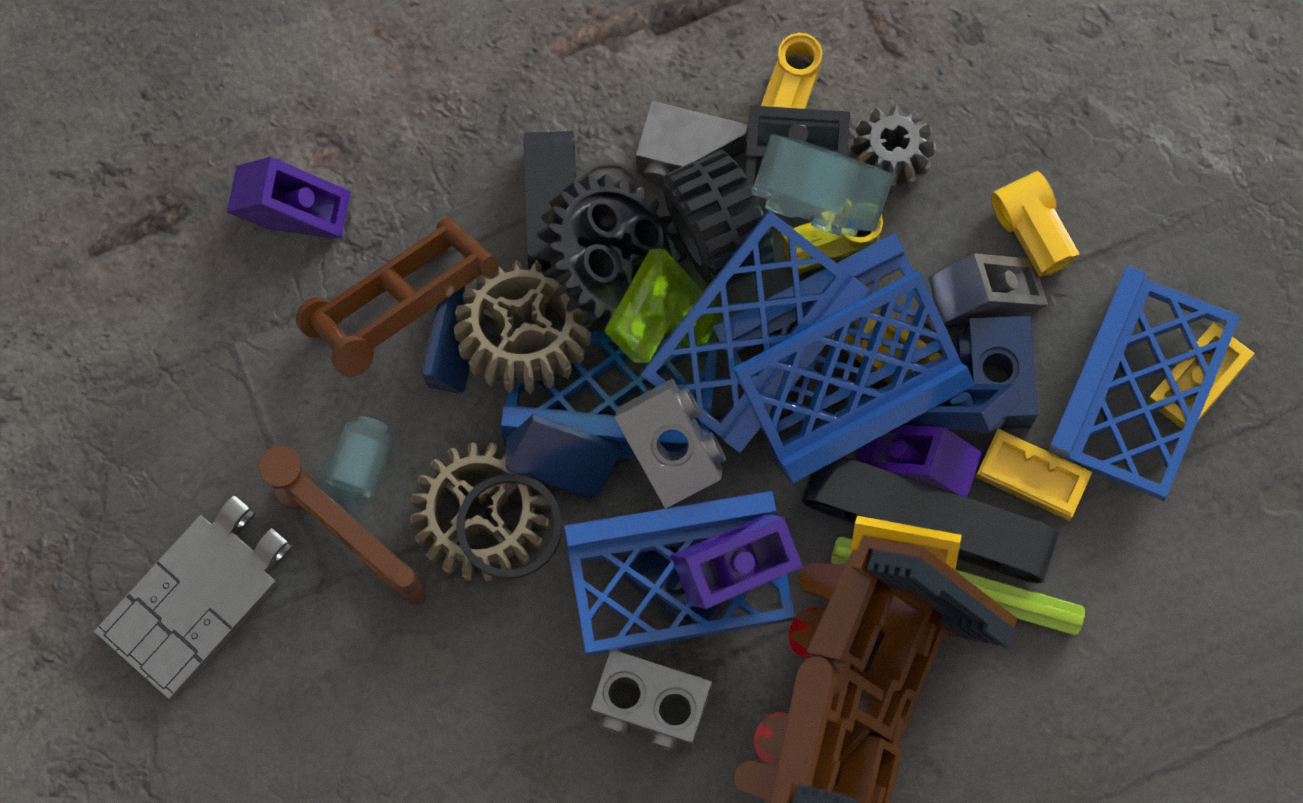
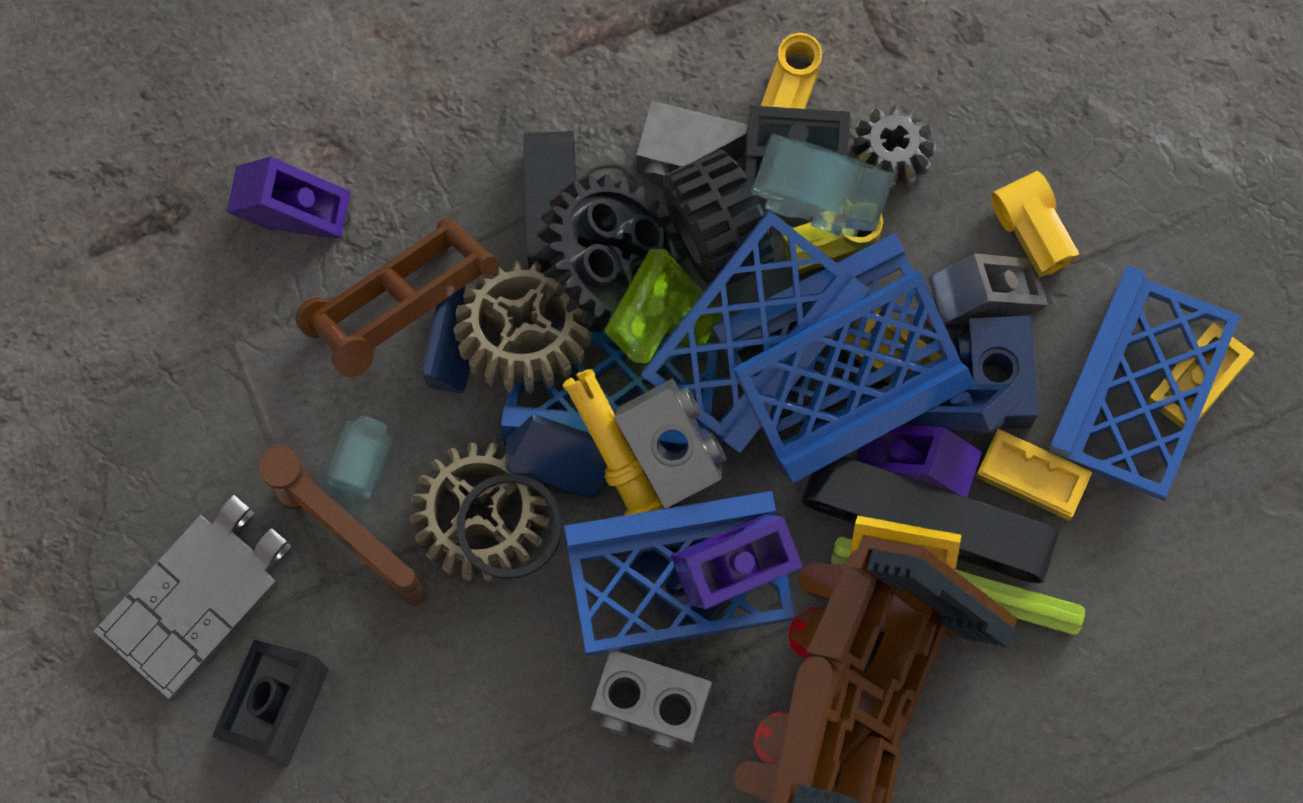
(271, 701): none -> black slope
(623, 466): none -> yellow pin

